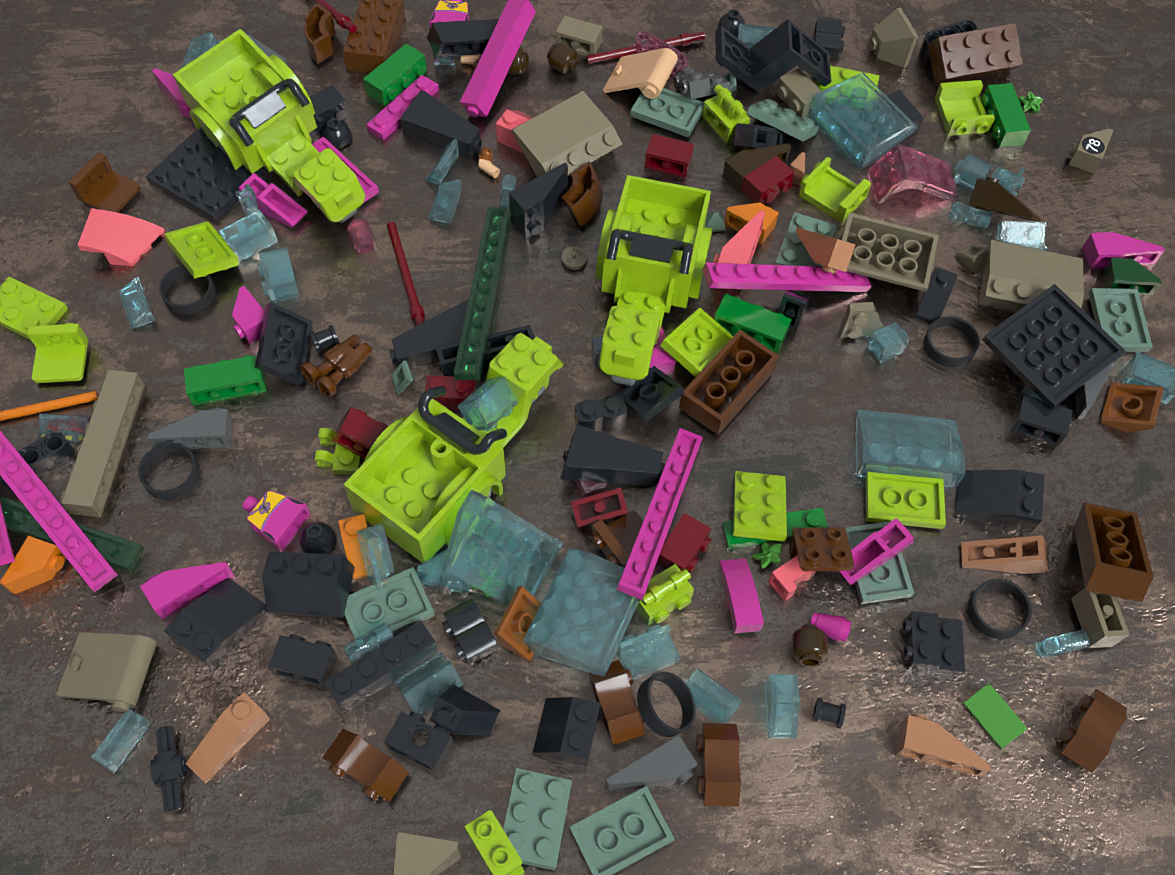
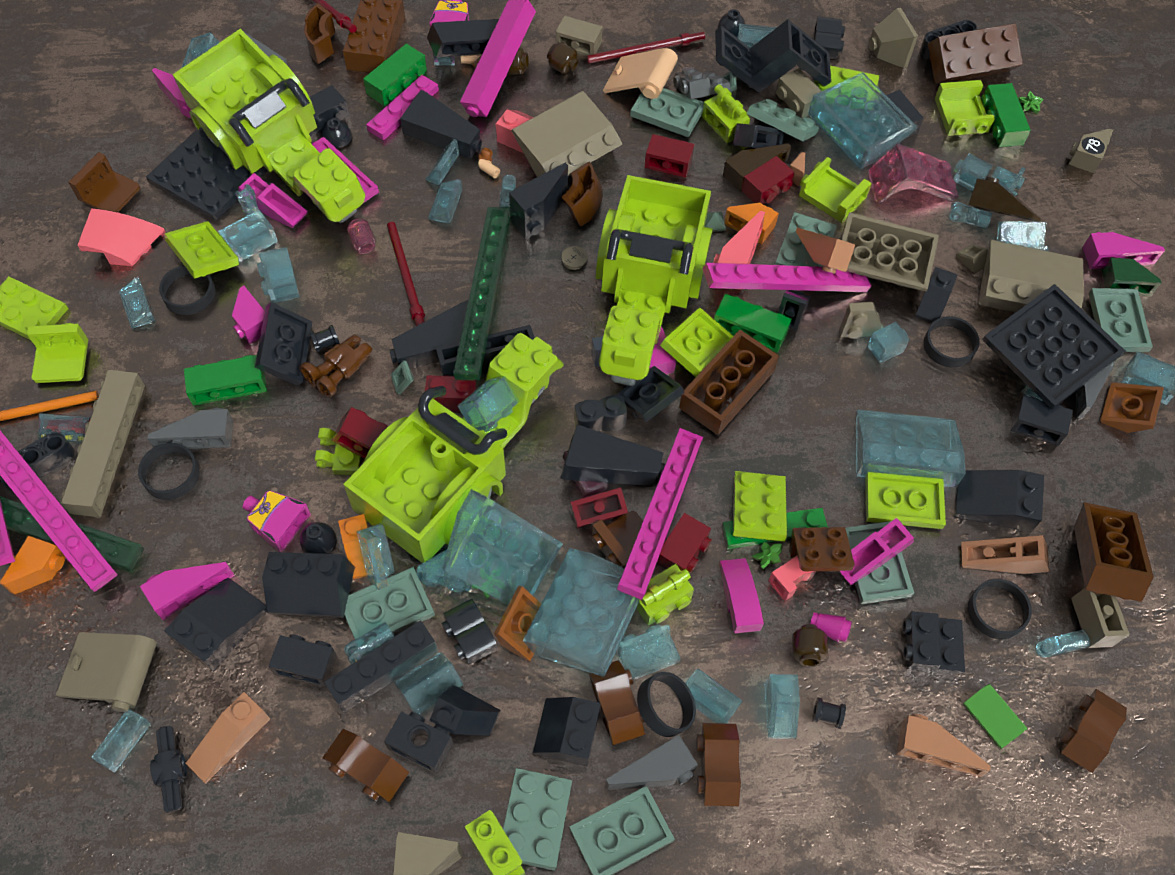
(659, 44): clear pink beam -> none

